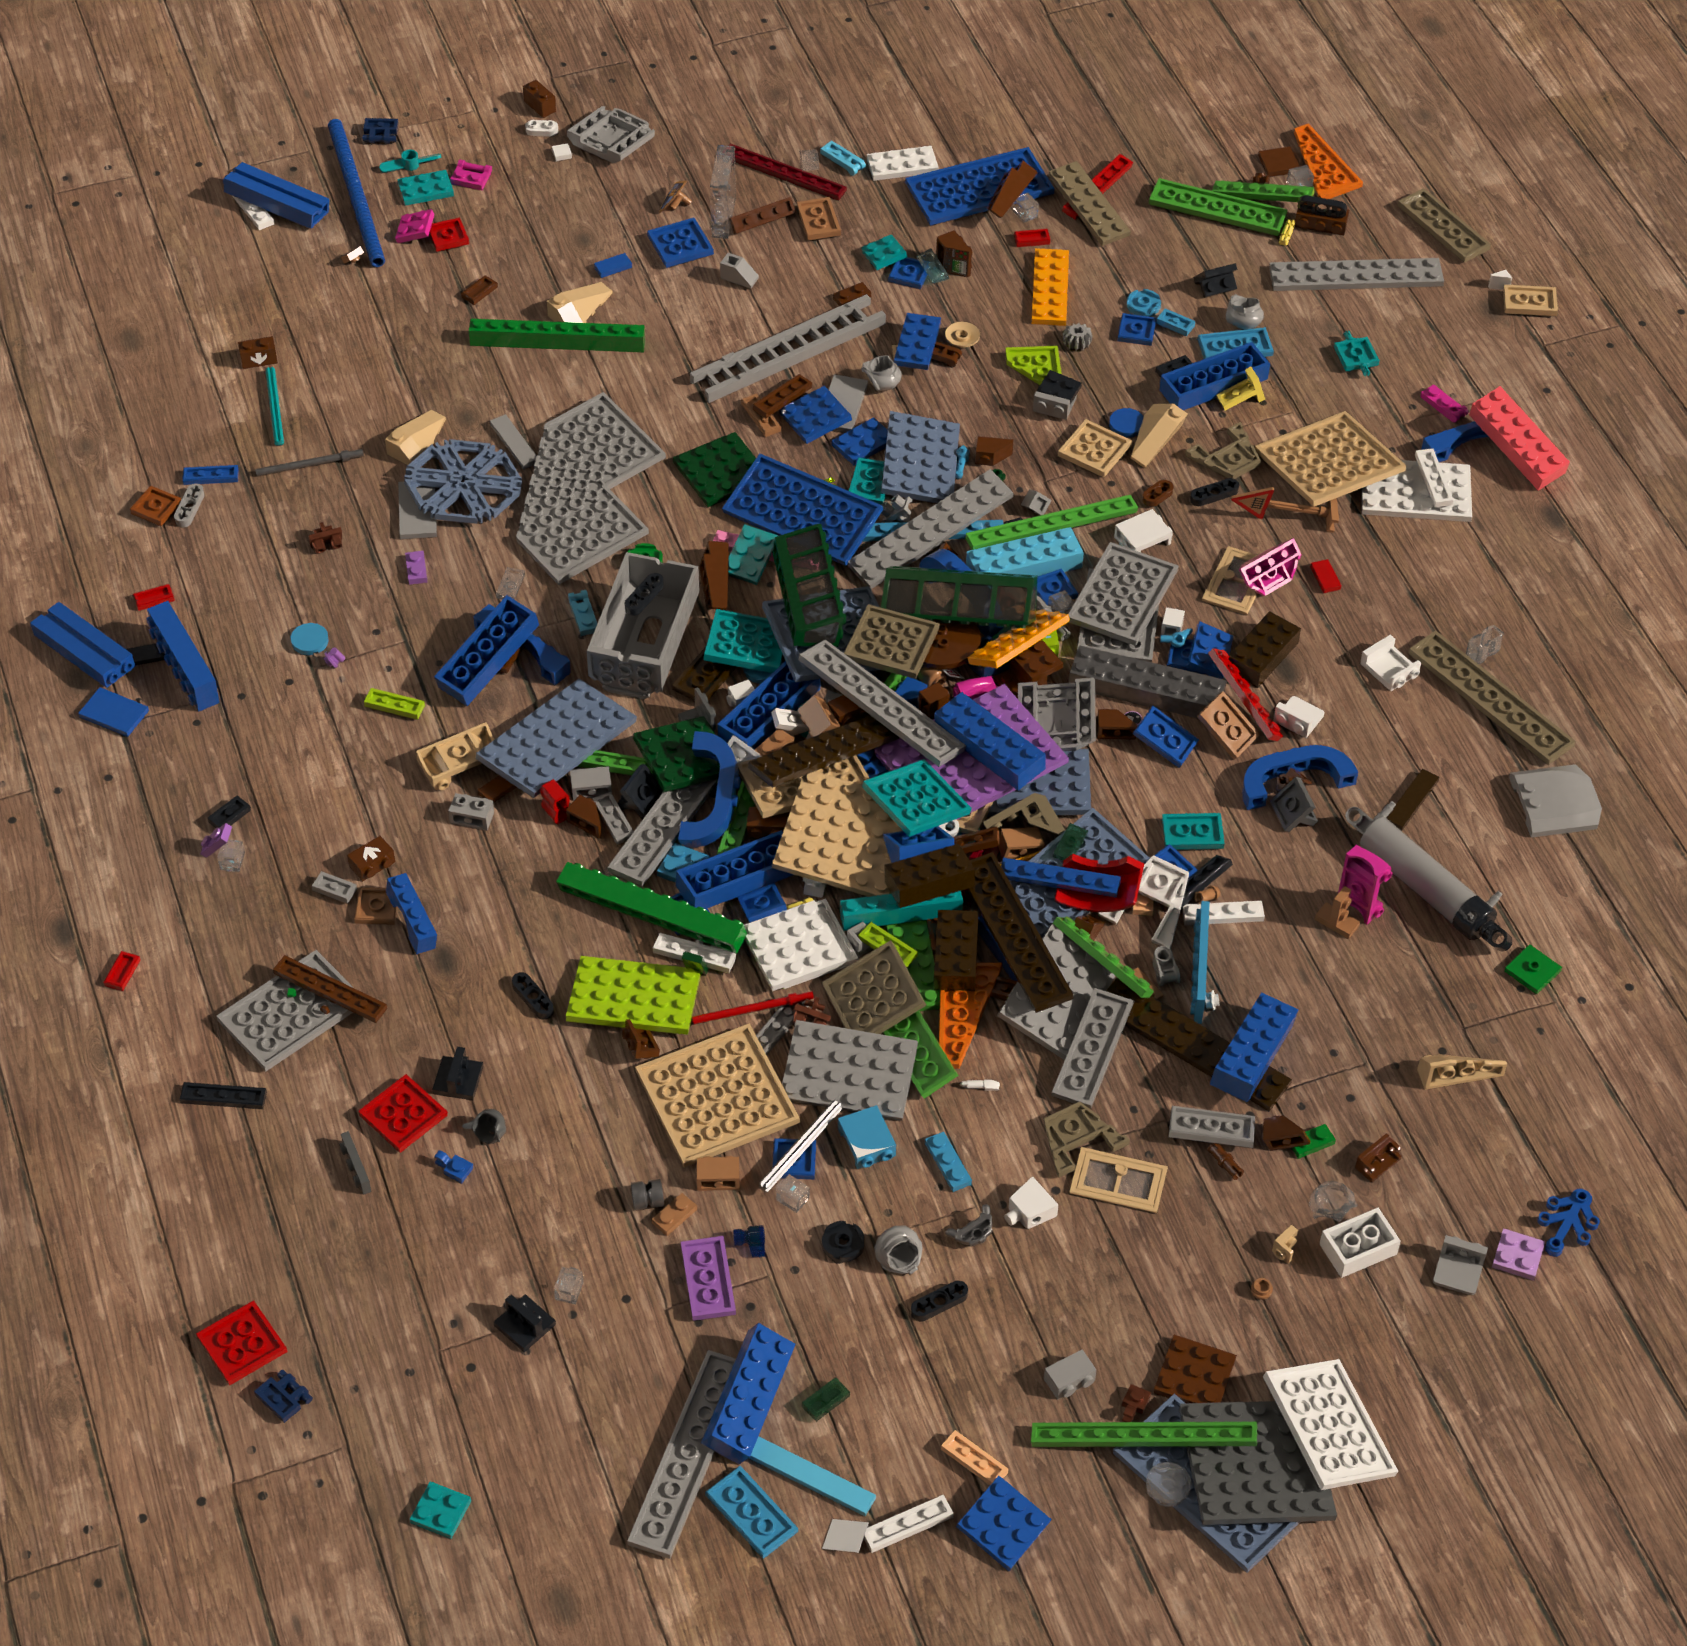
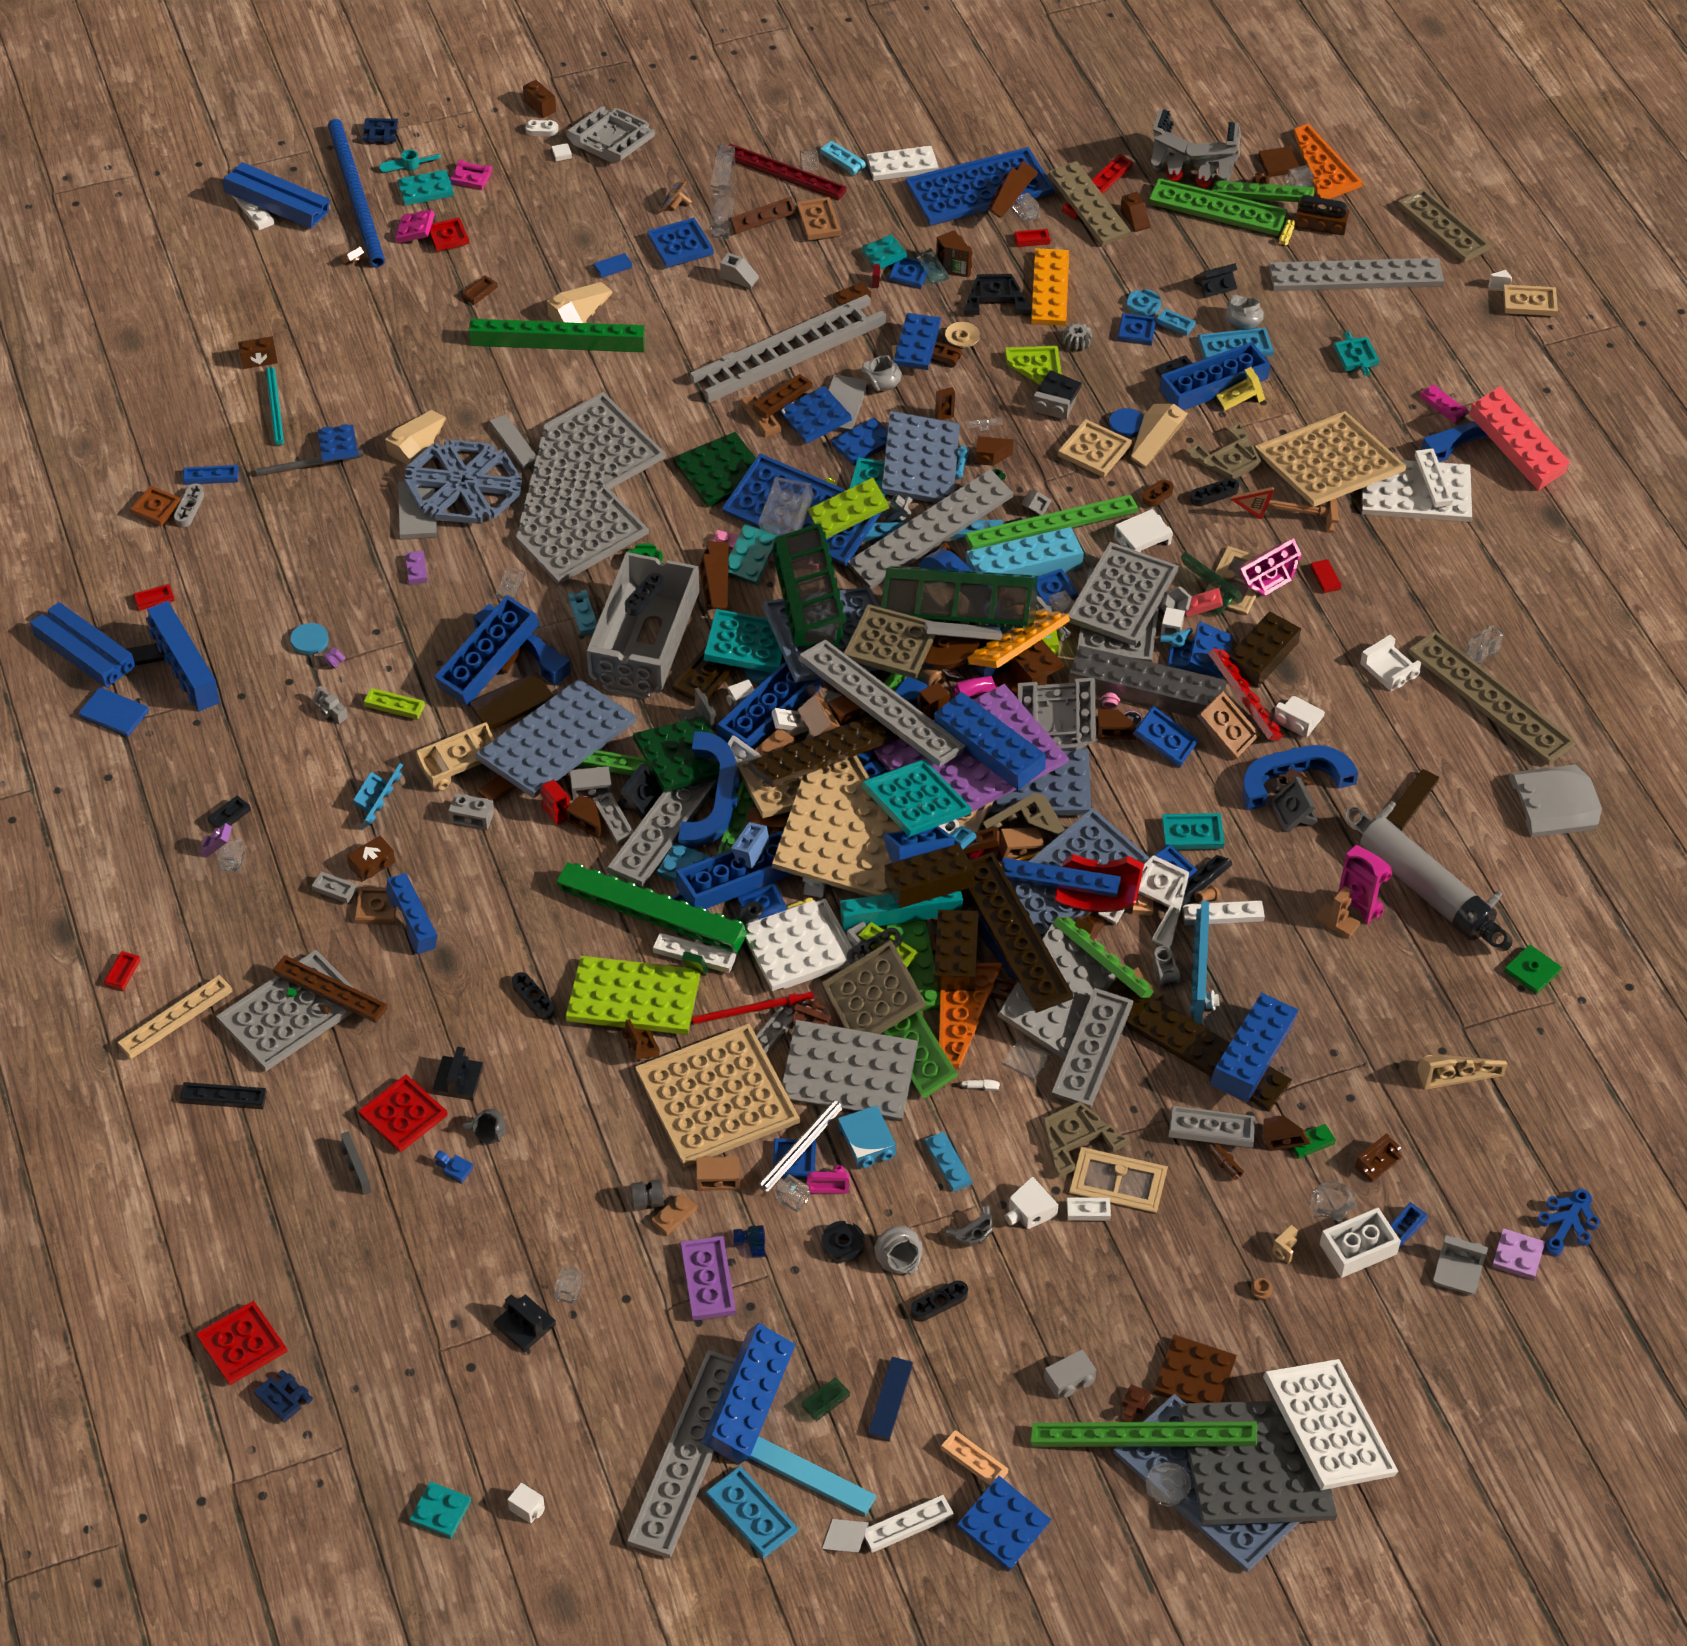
(174, 1017): none -> tan plate
(325, 535): copper hips -> none
(329, 705): none -> light grey piece
(337, 442): none -> blue plate
(372, 792): none -> dark azure bracket
(511, 701): none -> dark brown tile
(526, 1503): none -> white brick
(750, 912): none -> black piece
(751, 844): none -> medium blue hinge
(786, 506): none -> clear brick
(829, 1182): none -> dark pink piece
(849, 507): none -> lime plate
(876, 276): none -> dark red tile
(885, 935): none -> black beam
(890, 1399): none -> dark blue tile
(945, 403): none -> reddish brown plate
(963, 630): none -> light grey tile
(963, 836): none -> dark azure tile
(983, 424): none -> clear plate
(996, 288): none -> black wing
(1026, 1059): none -> clear piece
(1070, 842): clear green plate -> none
(1088, 1209): none -> white plate
(1110, 700): none -> bright pink plate
(1135, 212): none -> reddish brown slope
(1176, 599): none -> light grey panel
(1197, 154): none -> light grey container
(1205, 602): none -> coral plate
(1229, 592): none -> clear green piece
(1415, 1211): none -> blue slope

